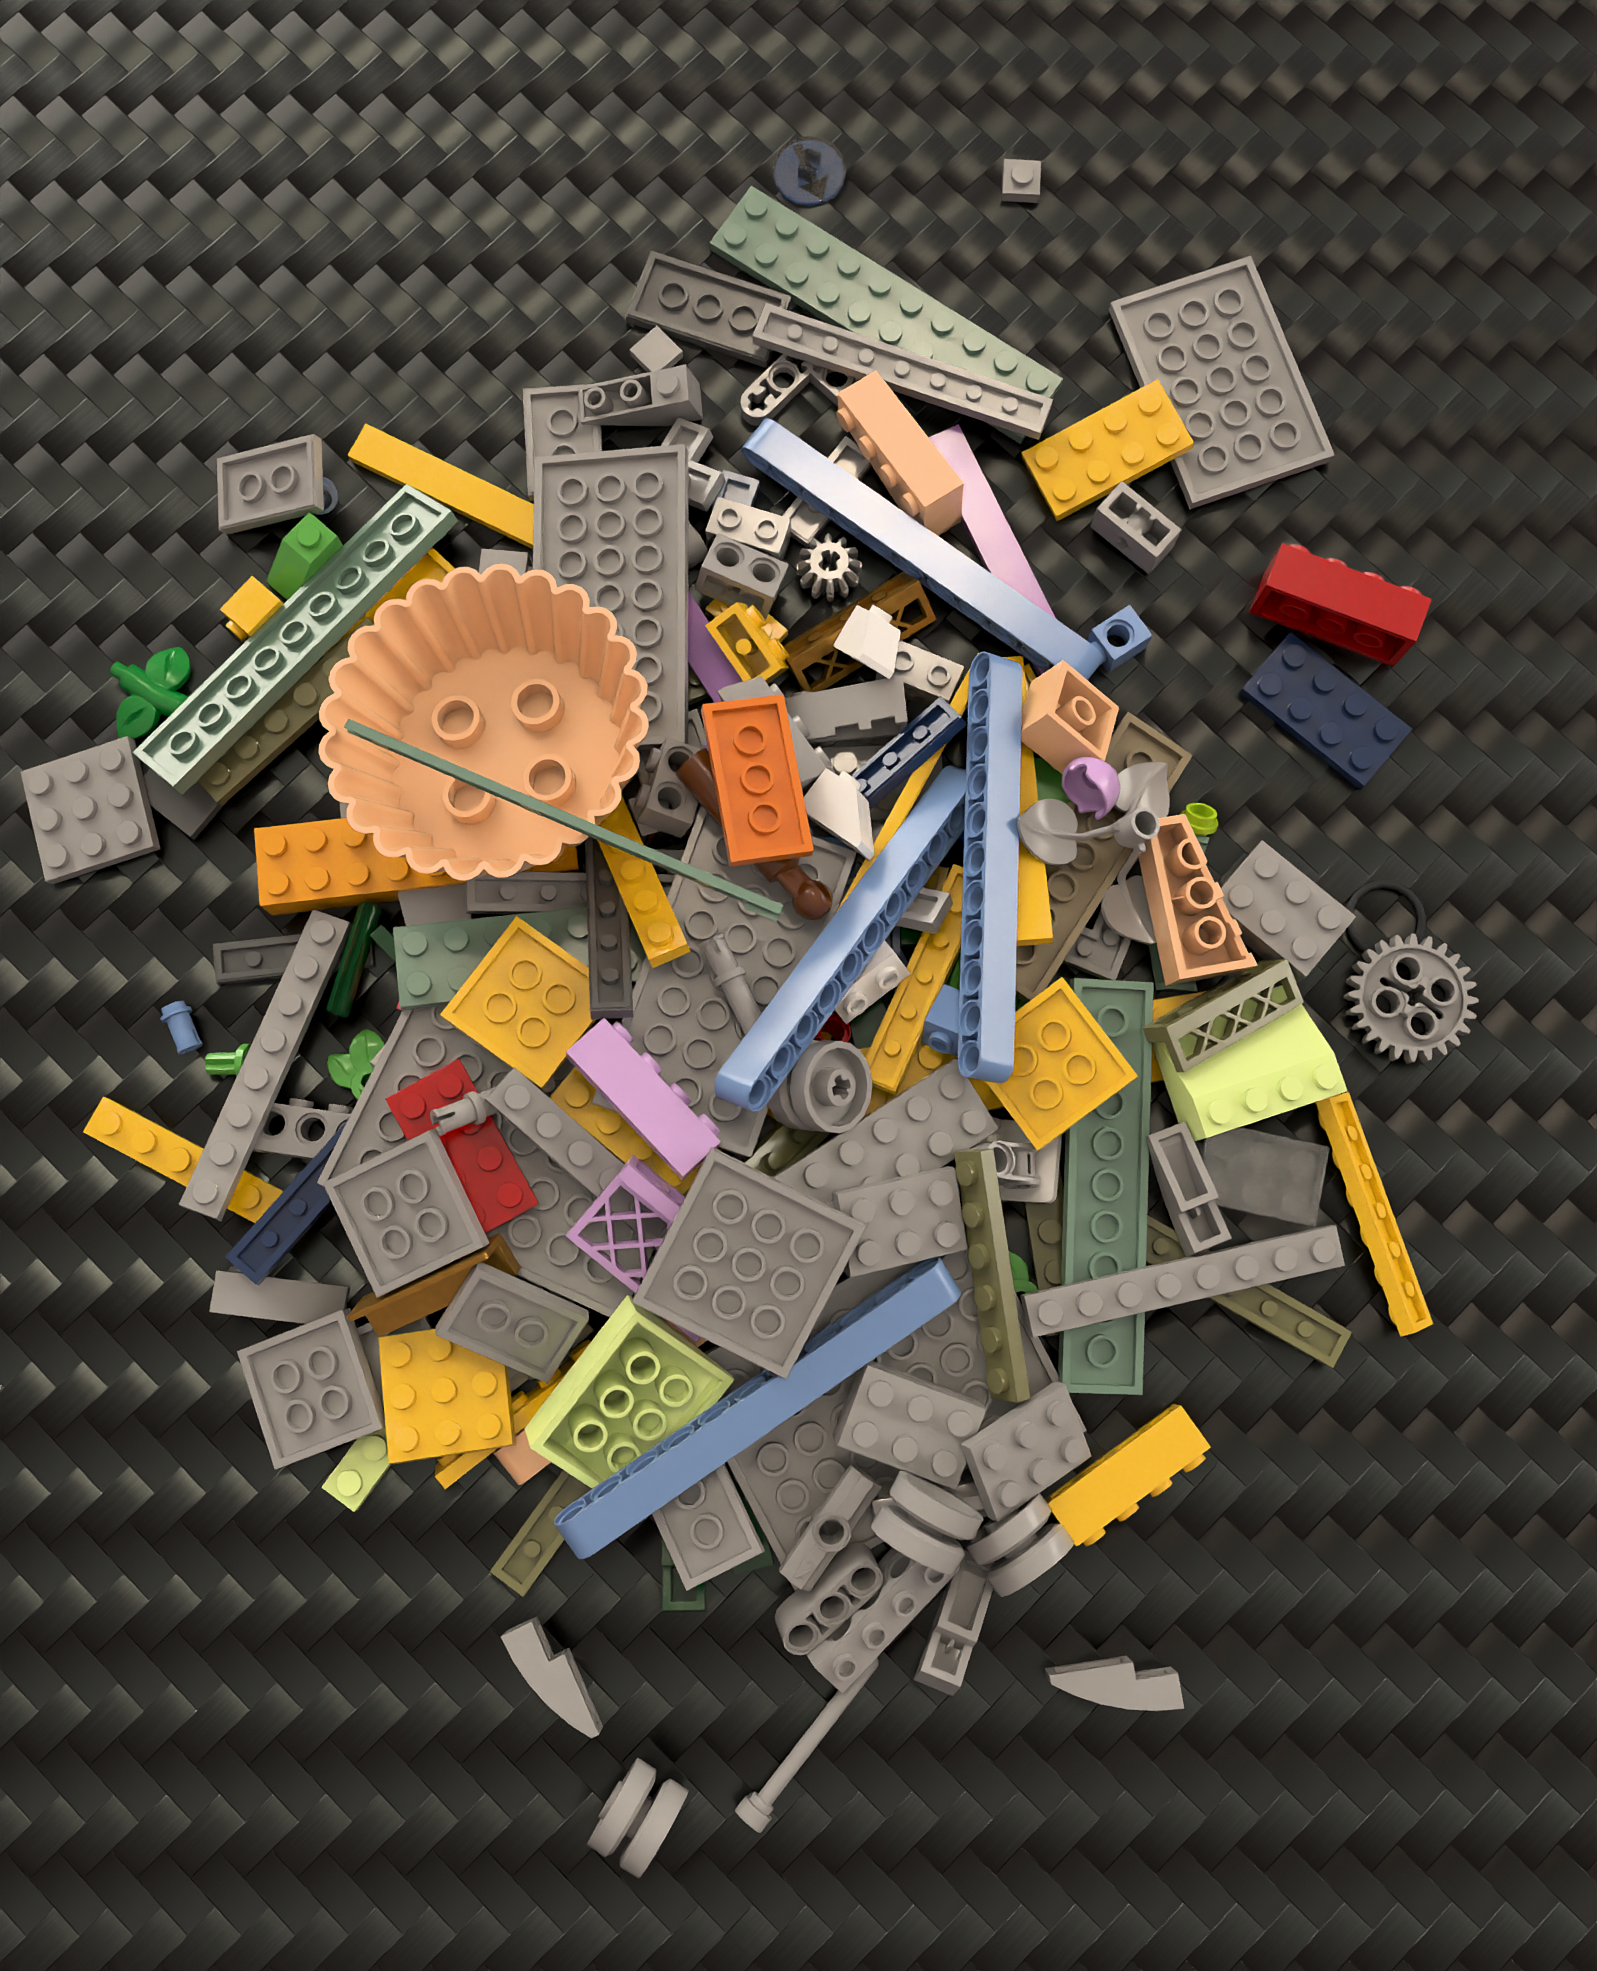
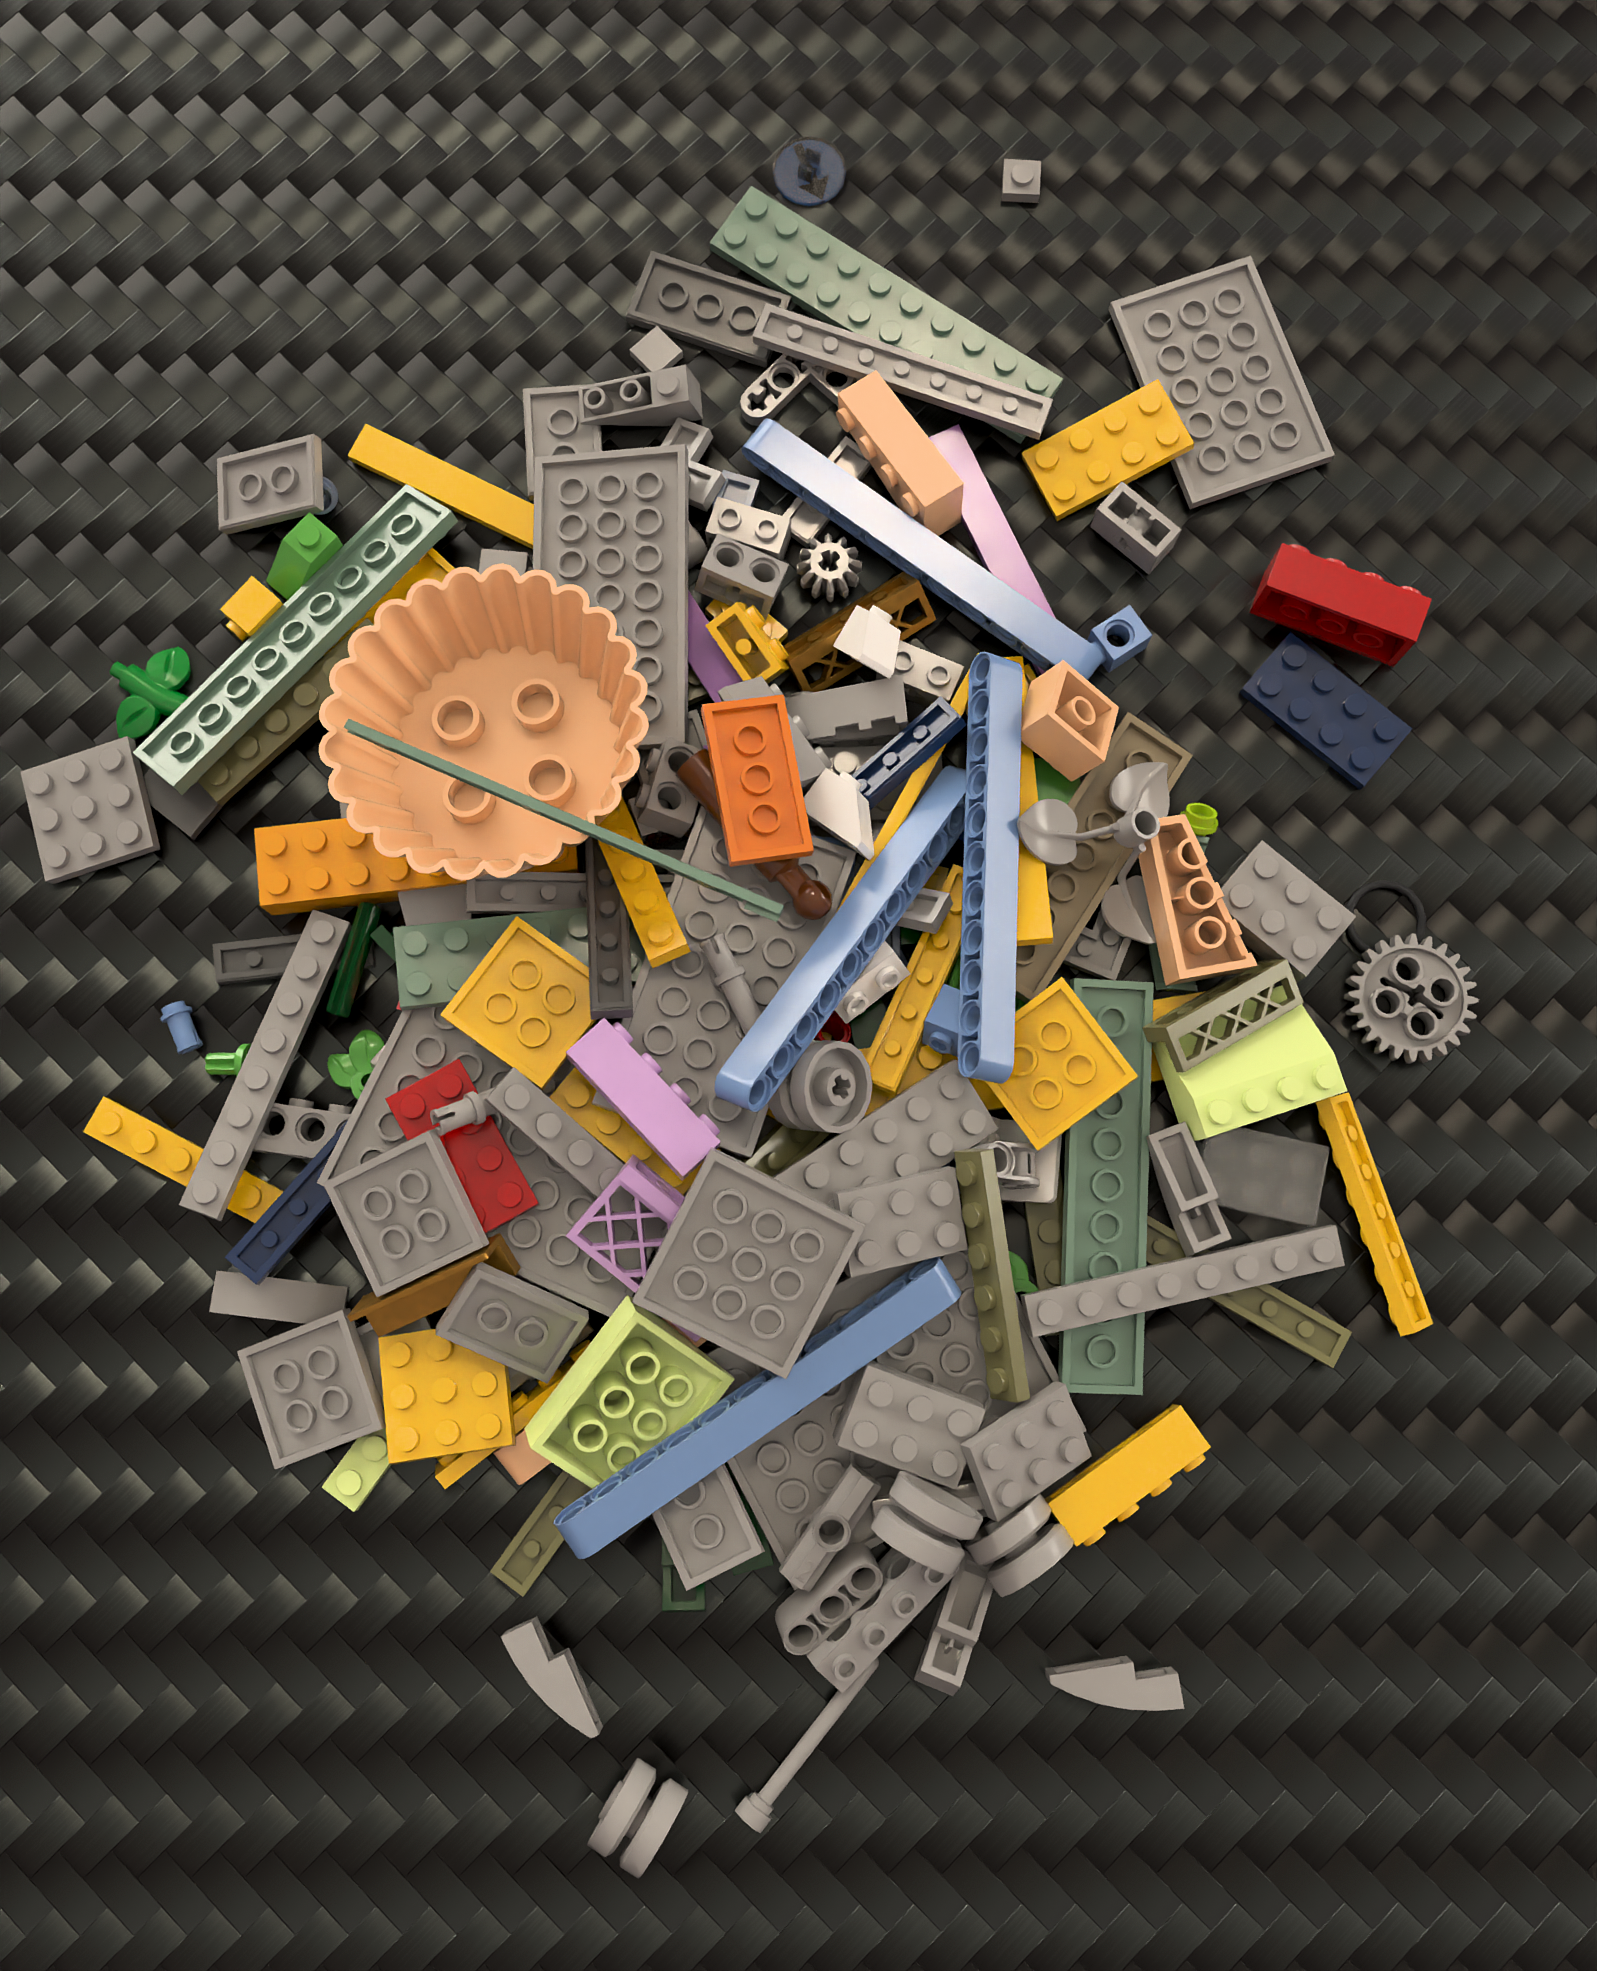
(1091, 785): lavender hair -> none

